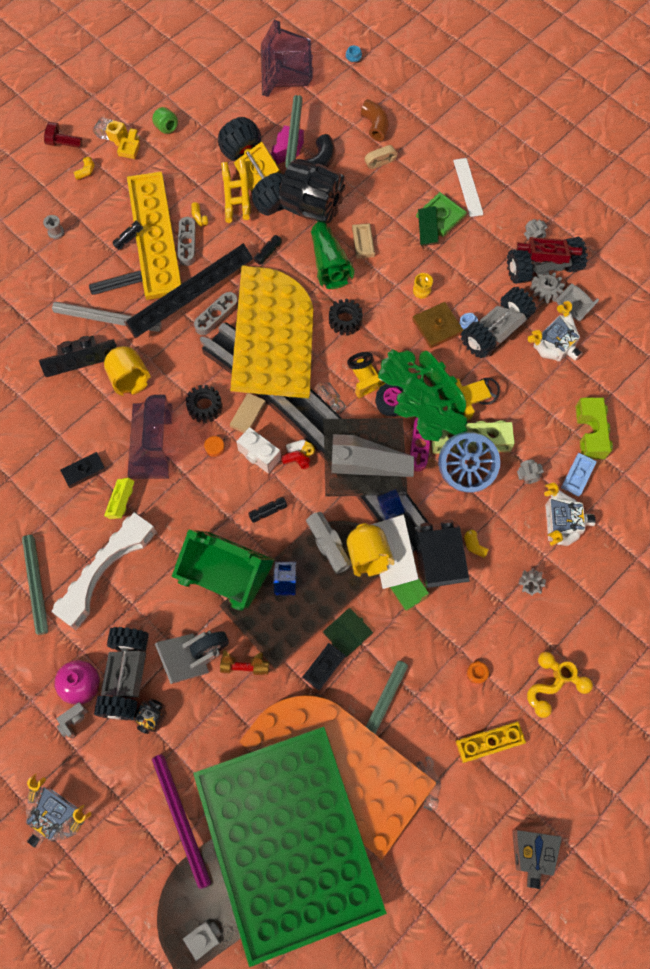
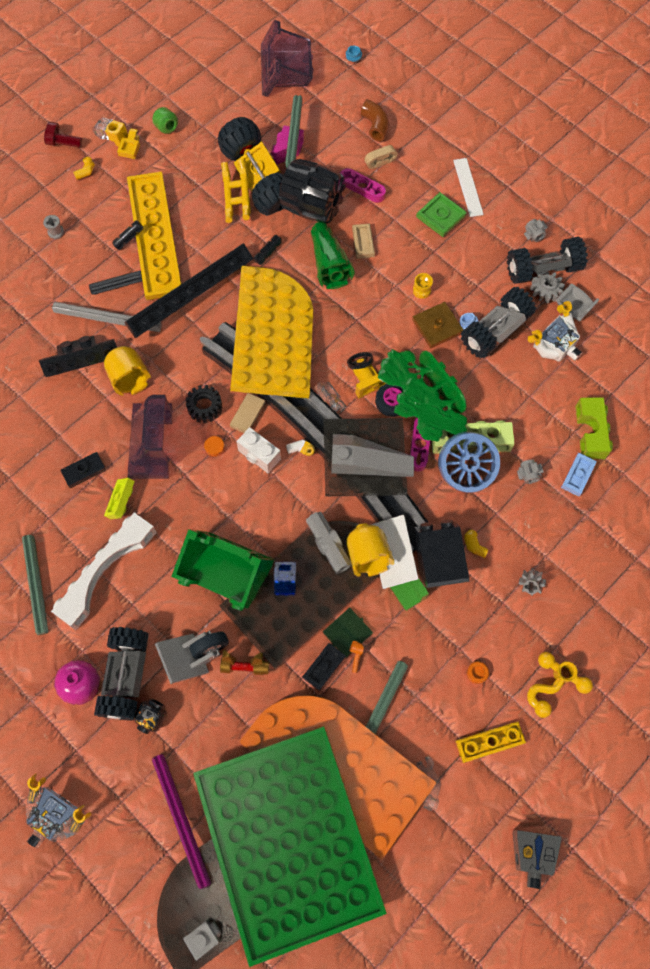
(71, 716): light grey bracket -> none
(186, 247): light grey beam -> none
(195, 210): yellow arm -> none
(218, 305): light grey beam -> none
(267, 509): black axle -> none
(298, 457): red arm -> none
(326, 151): black cylinder -> none
(345, 326): black tyre -> none
(358, 649): none -> orange hand
(366, 192): none -> dark pink beam
(390, 504): clear blue bracket -> none
(428, 226): dark green tile -> none
(476, 393): yellow piece -> none
(549, 250): dark red plate -> none
(565, 517): torso -> none

